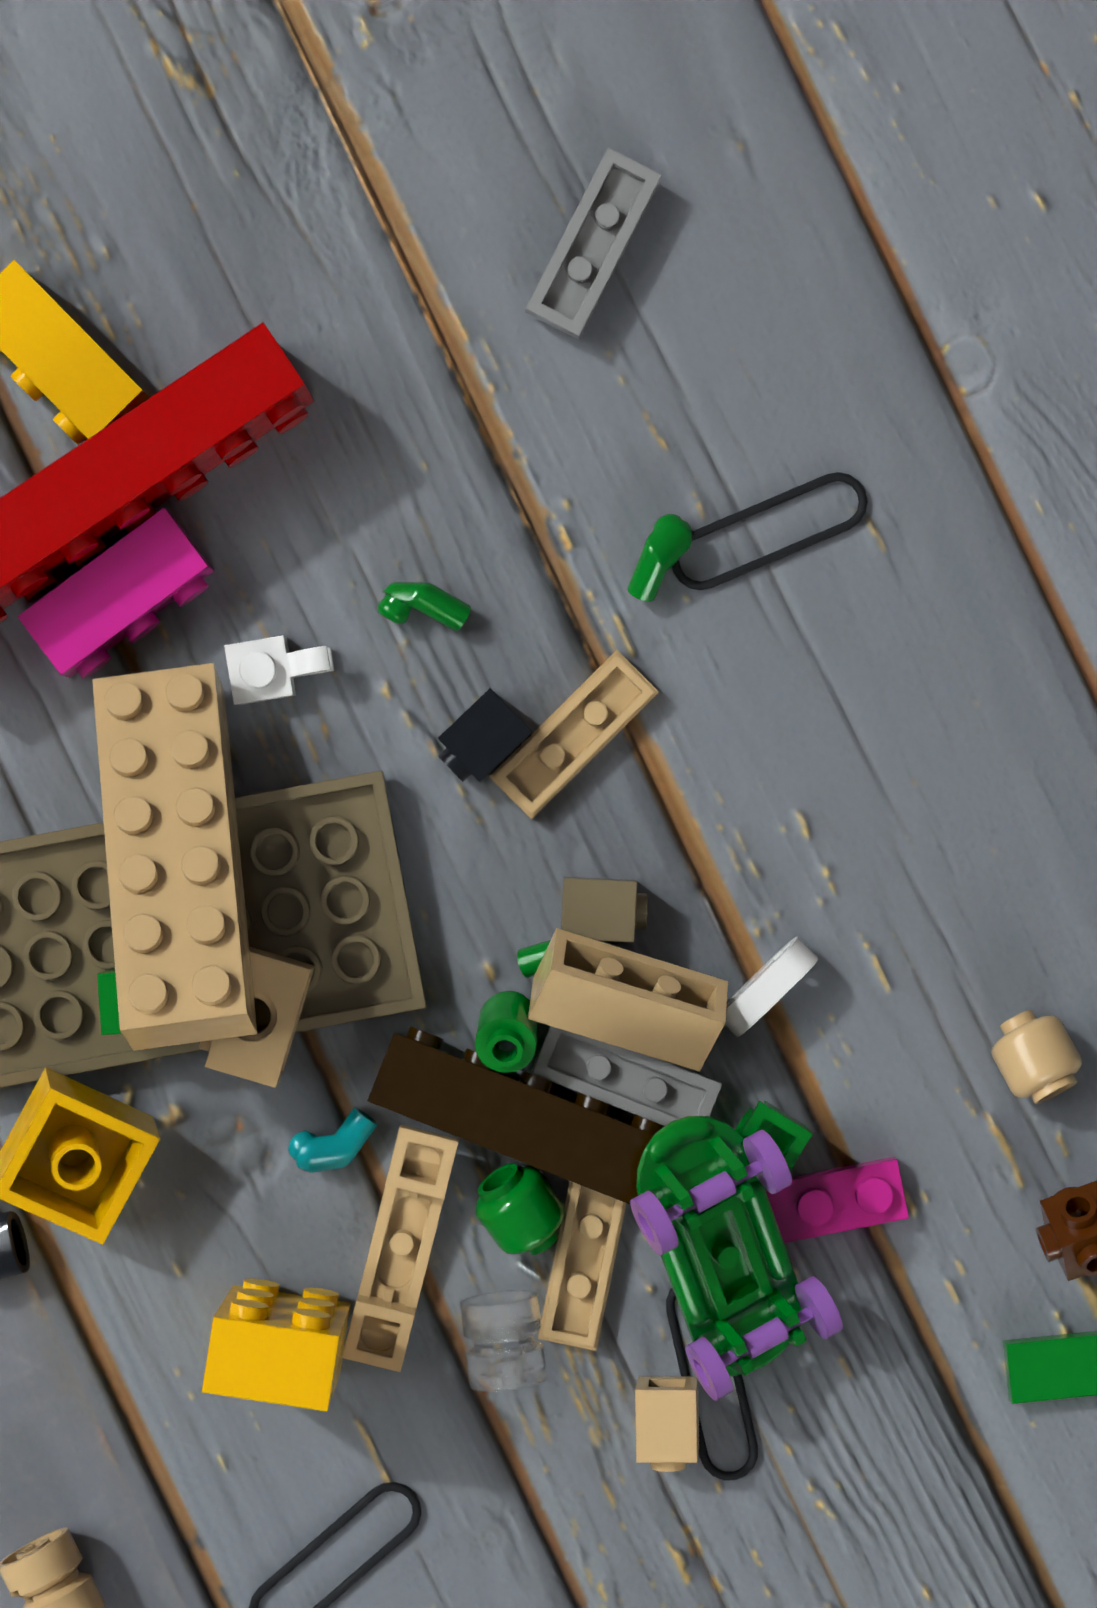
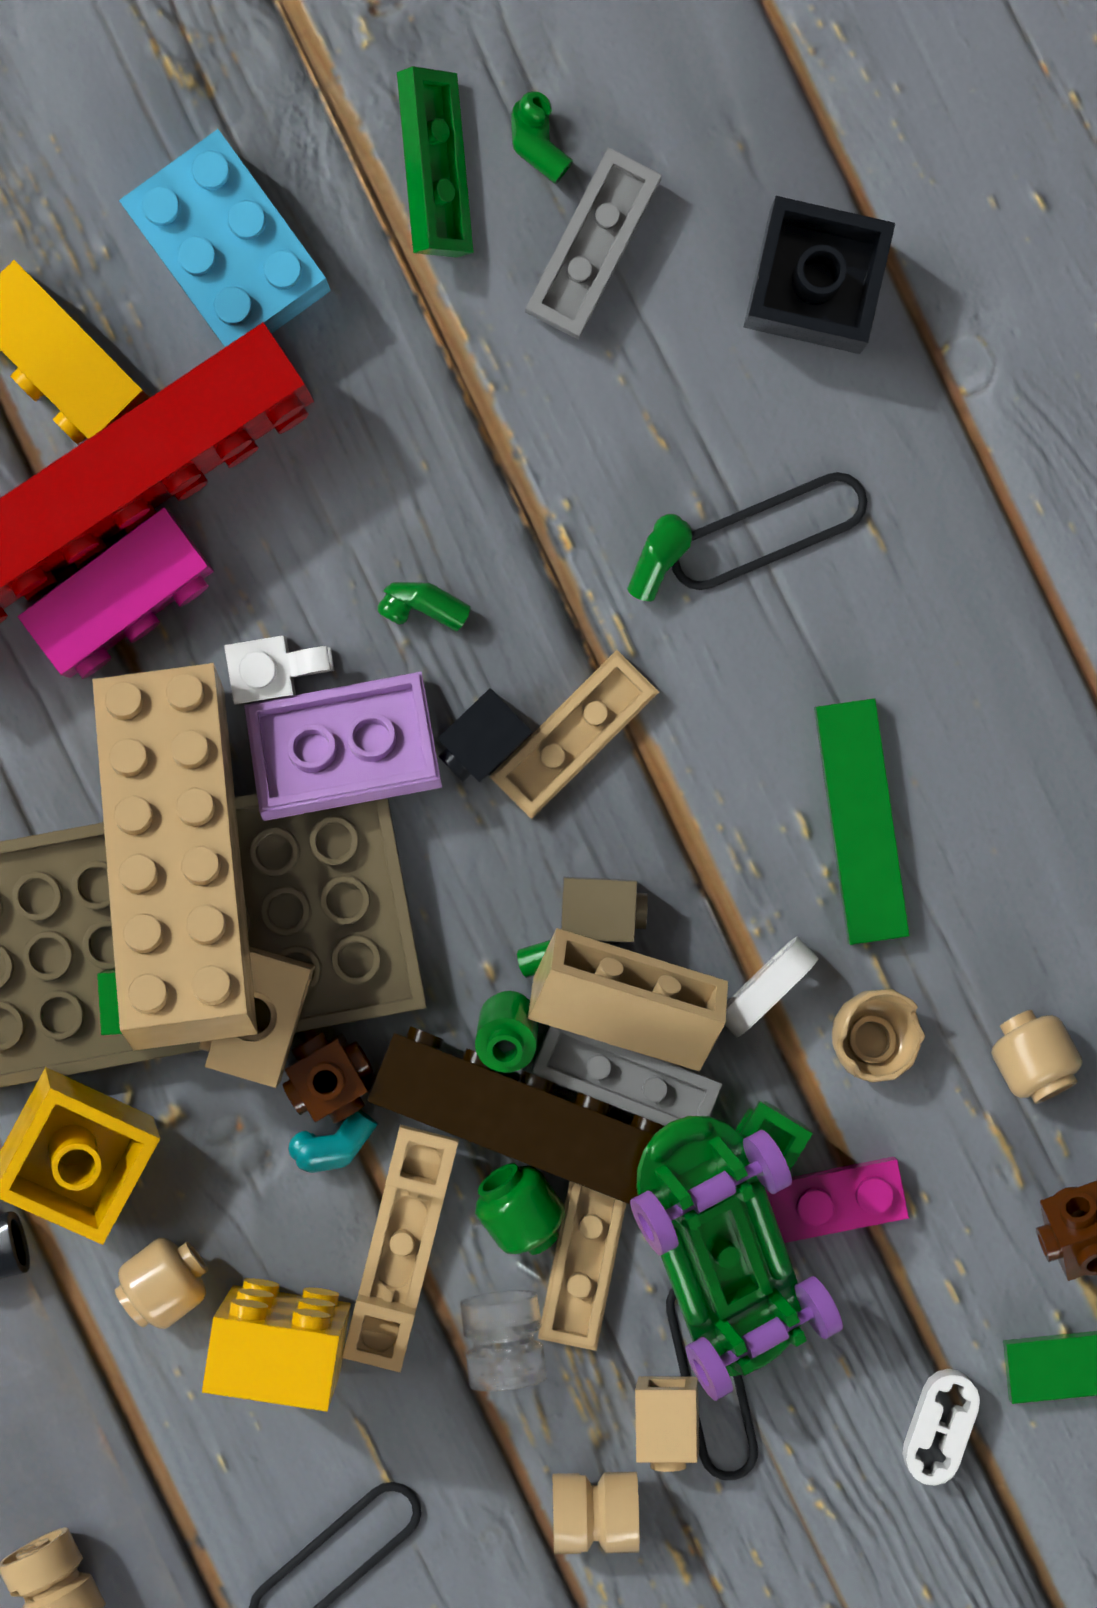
(161, 1283): none -> tan head
(225, 241): none -> medium azure brick
(342, 746): none -> lavender tile
(345, 1061): none -> reddish brown brick
(435, 162): none -> green plate
(532, 136): none -> green arm
(596, 1513): none -> tan wheel
(819, 275): none -> black brick
(861, 821): none -> green tile
(877, 1035): none -> tan hair
(954, 1432): none -> white beam

